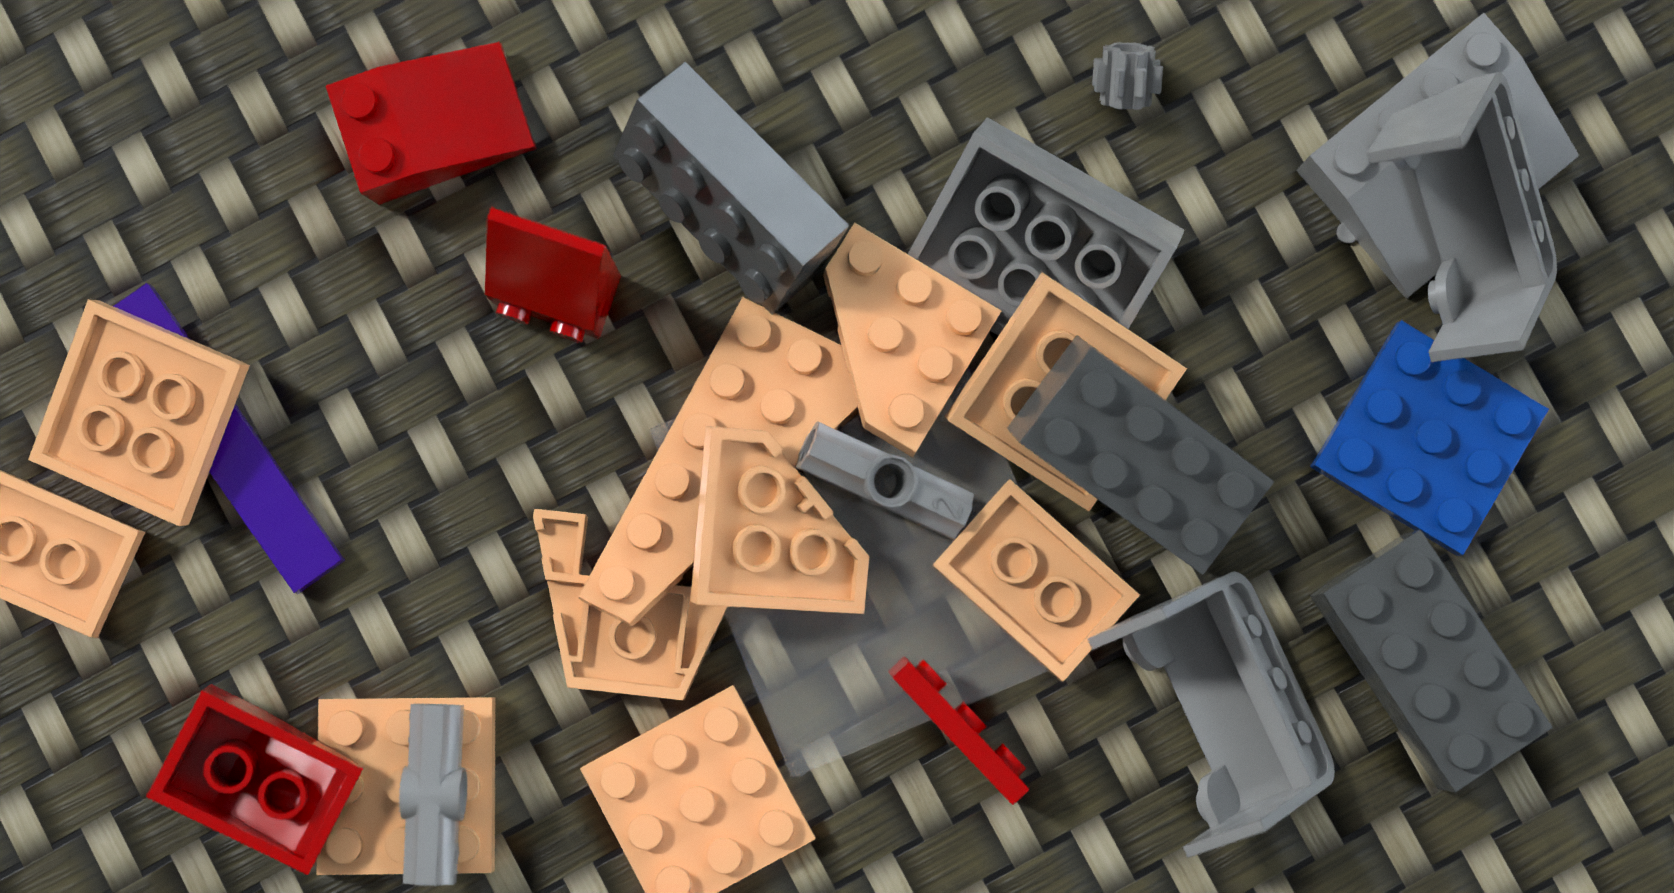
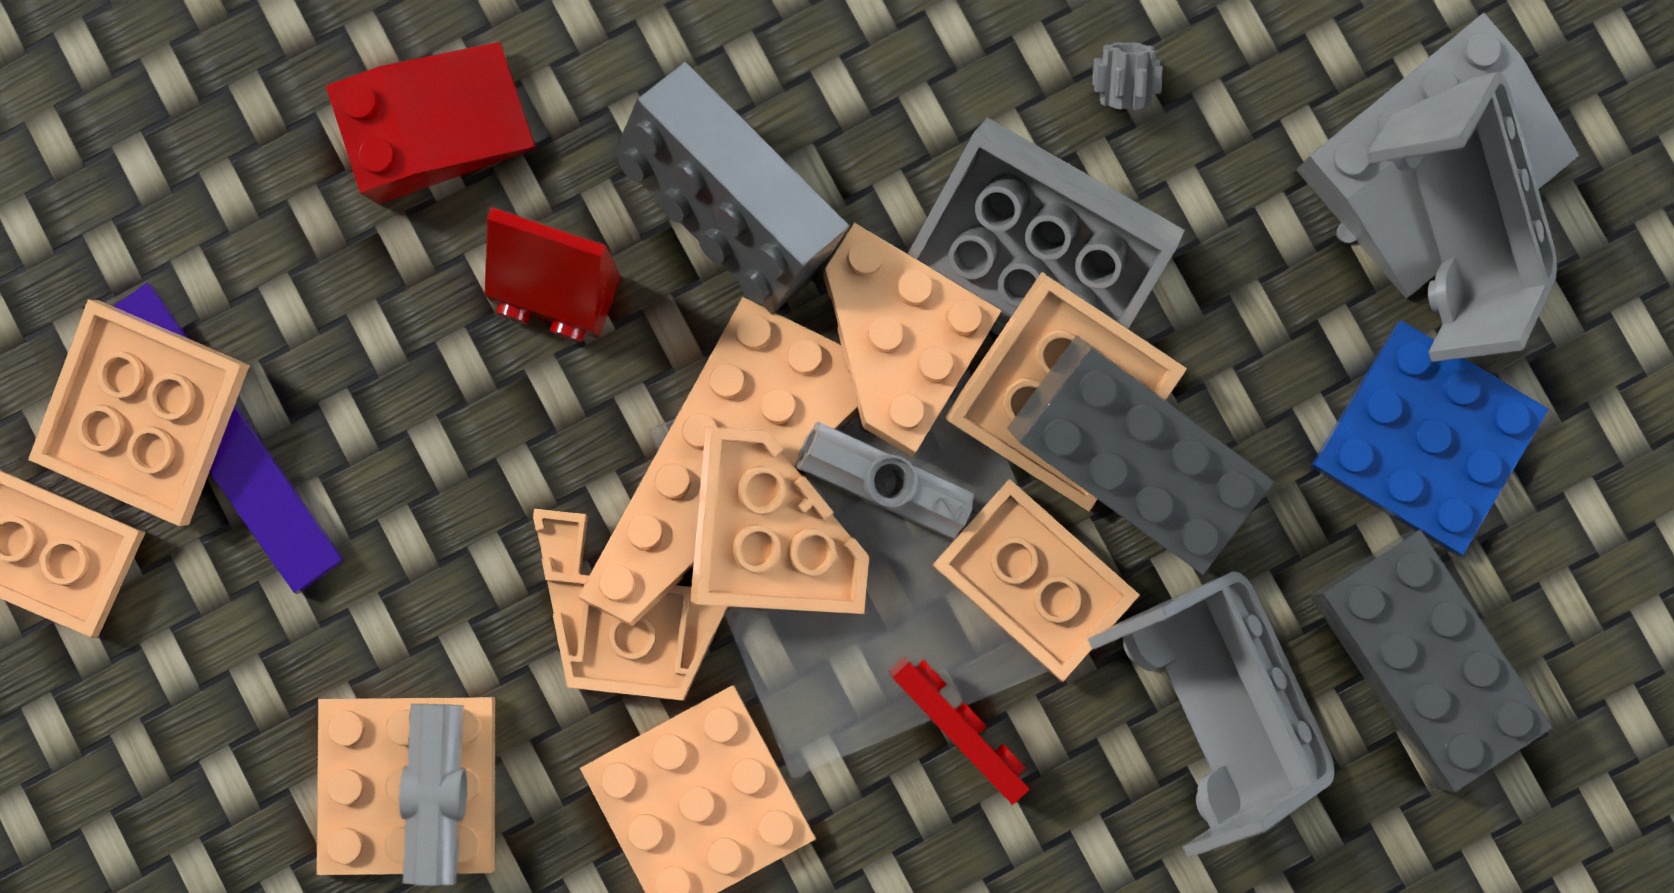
(255, 779): red slope -> none

